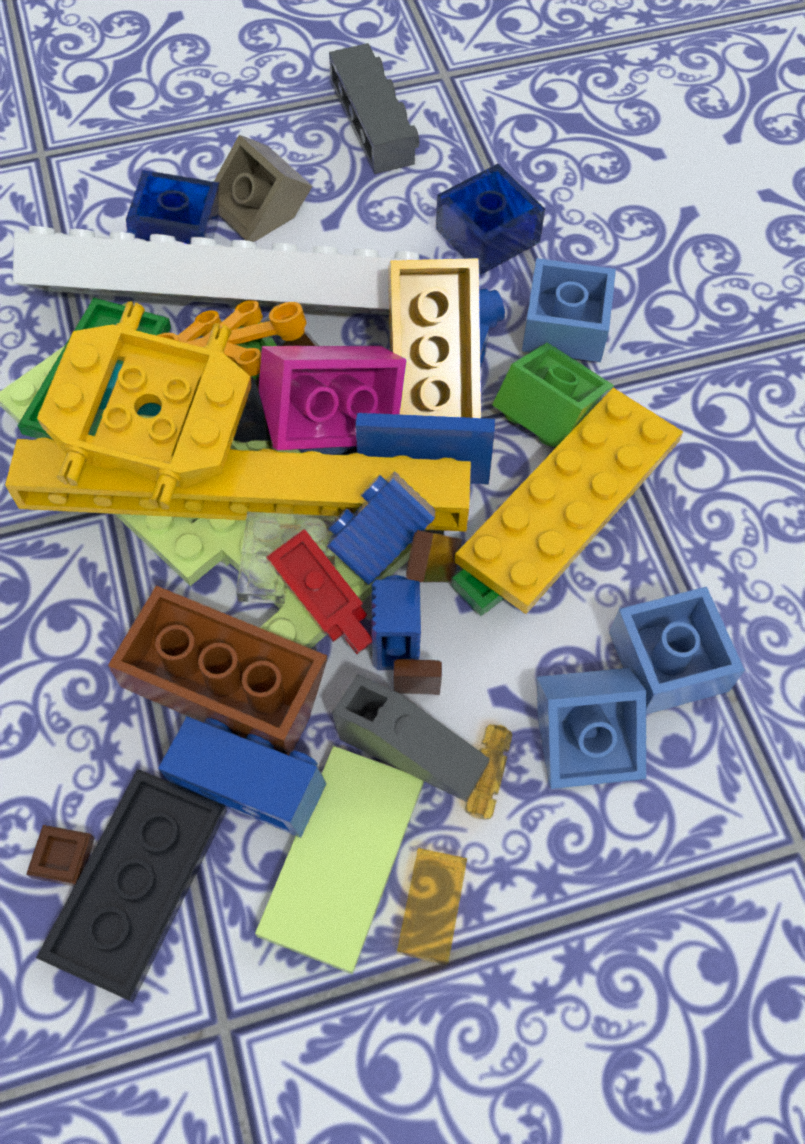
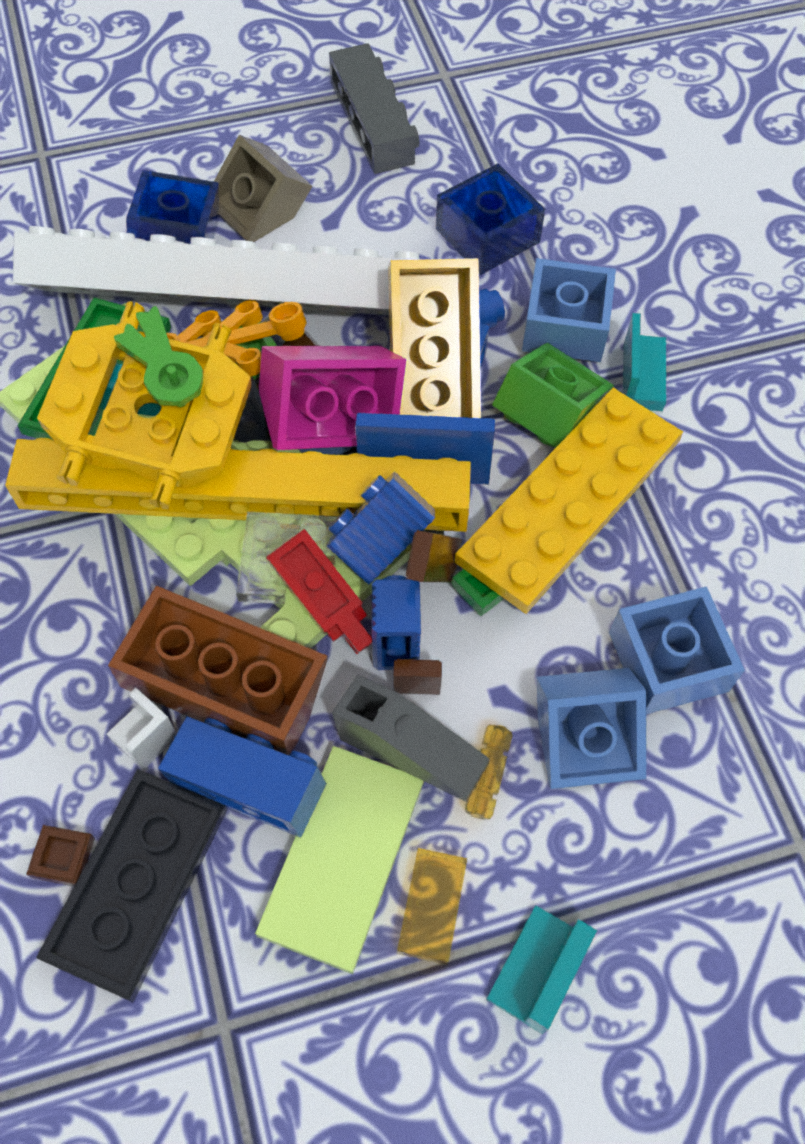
(143, 731): none -> white panel
(170, 375): none -> bright green piece
(541, 969): none -> teal panel
(644, 367): none -> teal panel

